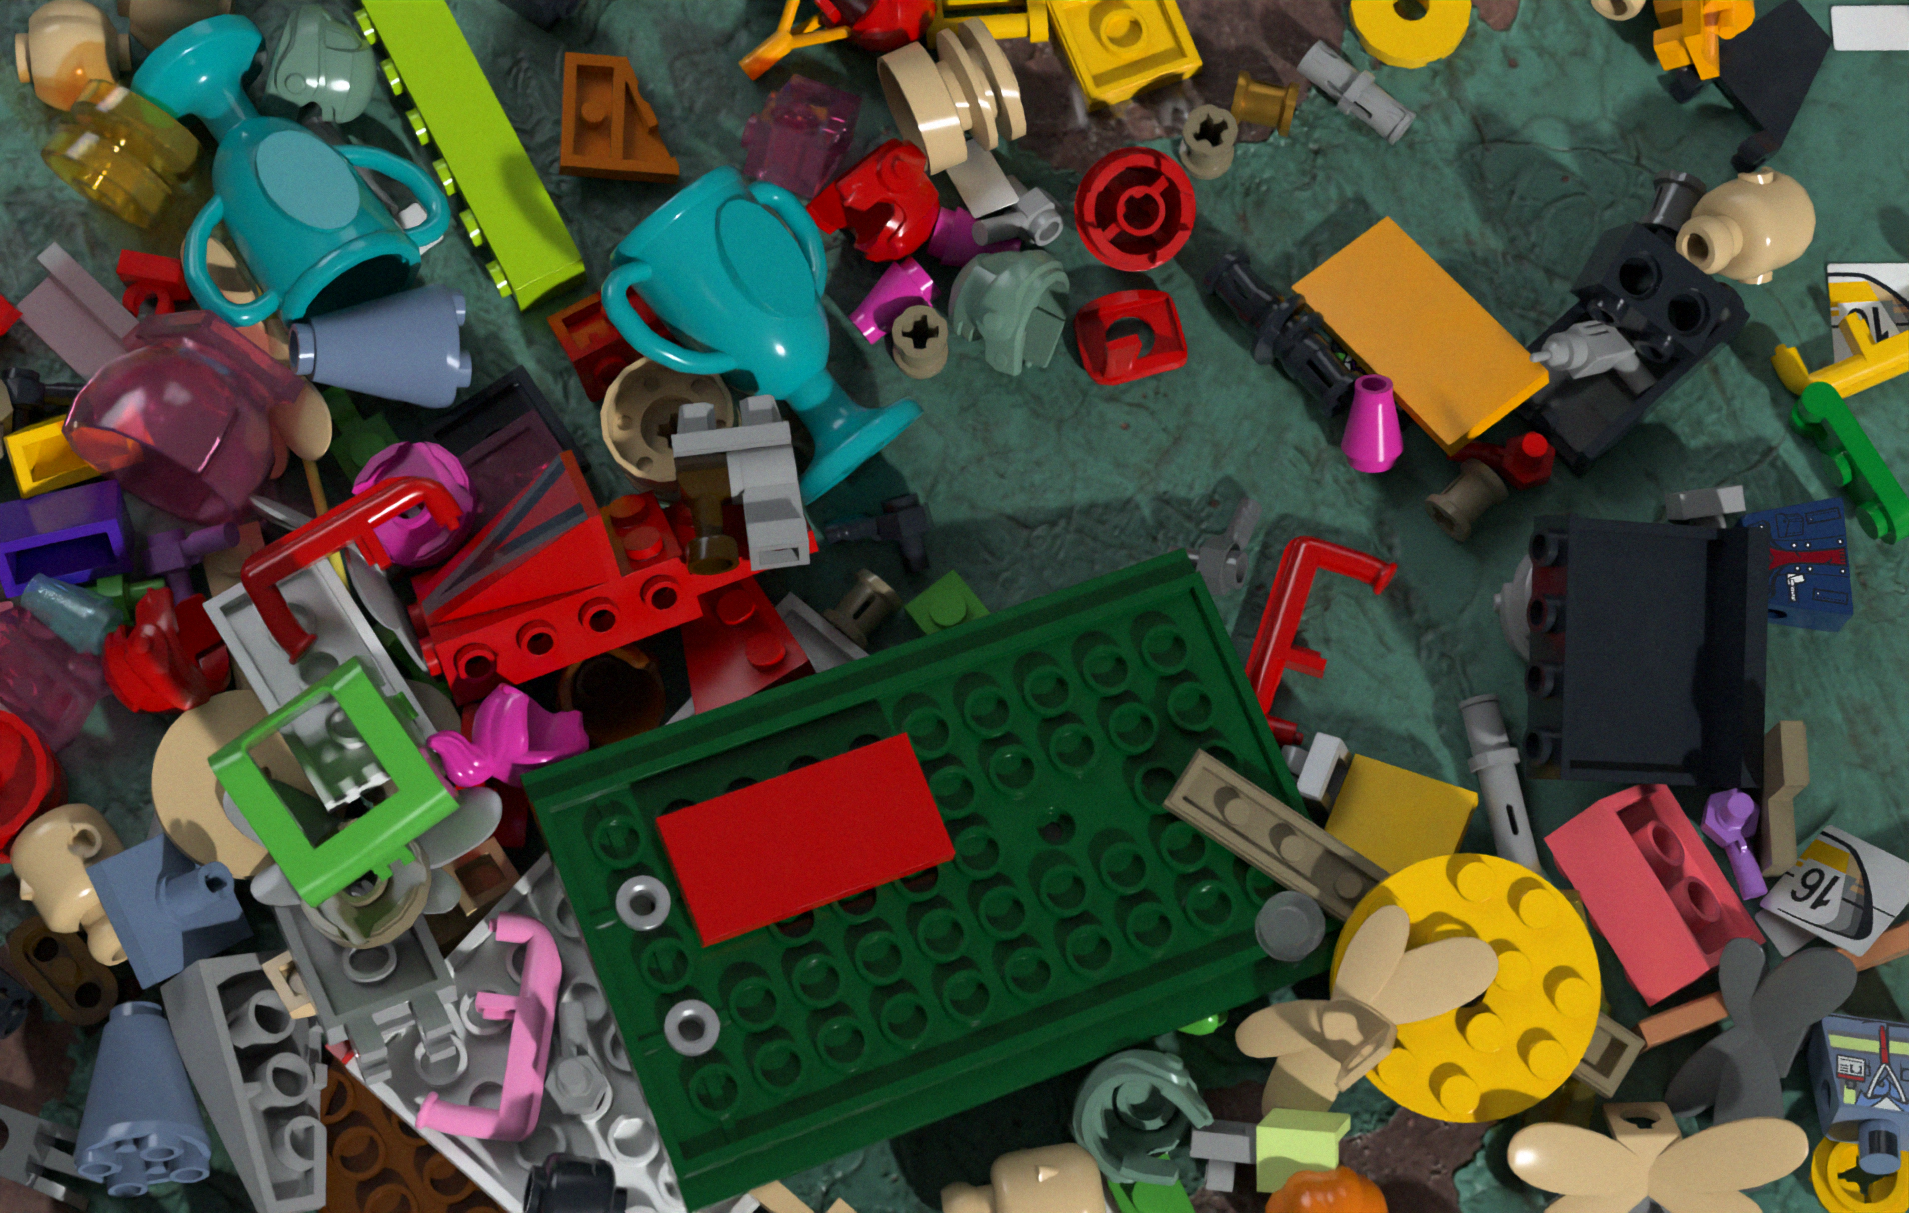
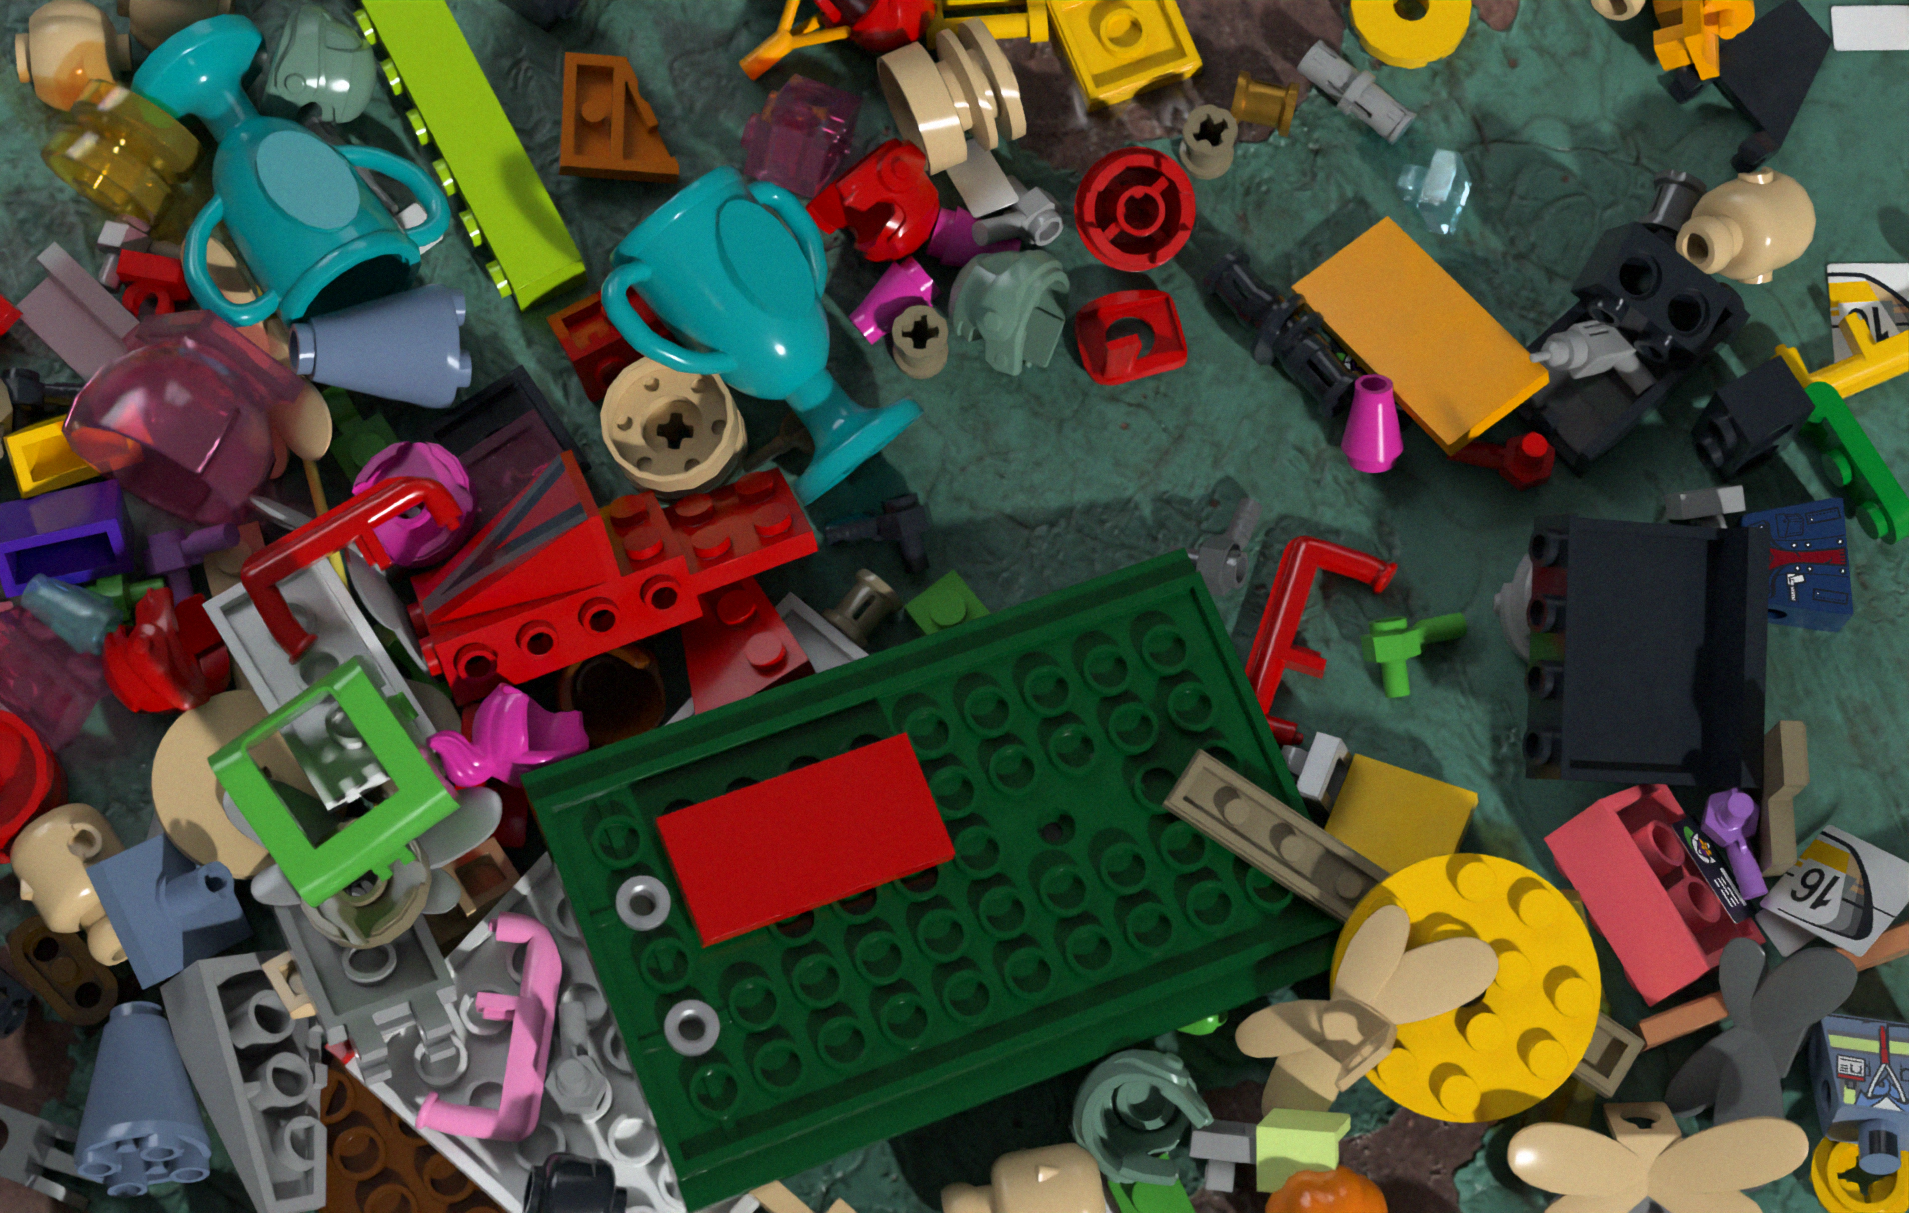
(127, 234): none -> light grey piece
(739, 467): light grey hips -> none
(1290, 926): clear tile -> none
(1394, 642): none -> bright green piece
(1437, 190): none -> clear light blue tile
(1466, 499): dark tan bush -> none
(1498, 780): light grey pin -> none
(1713, 868): none -> black sticker
(1751, 419): none -> black brick

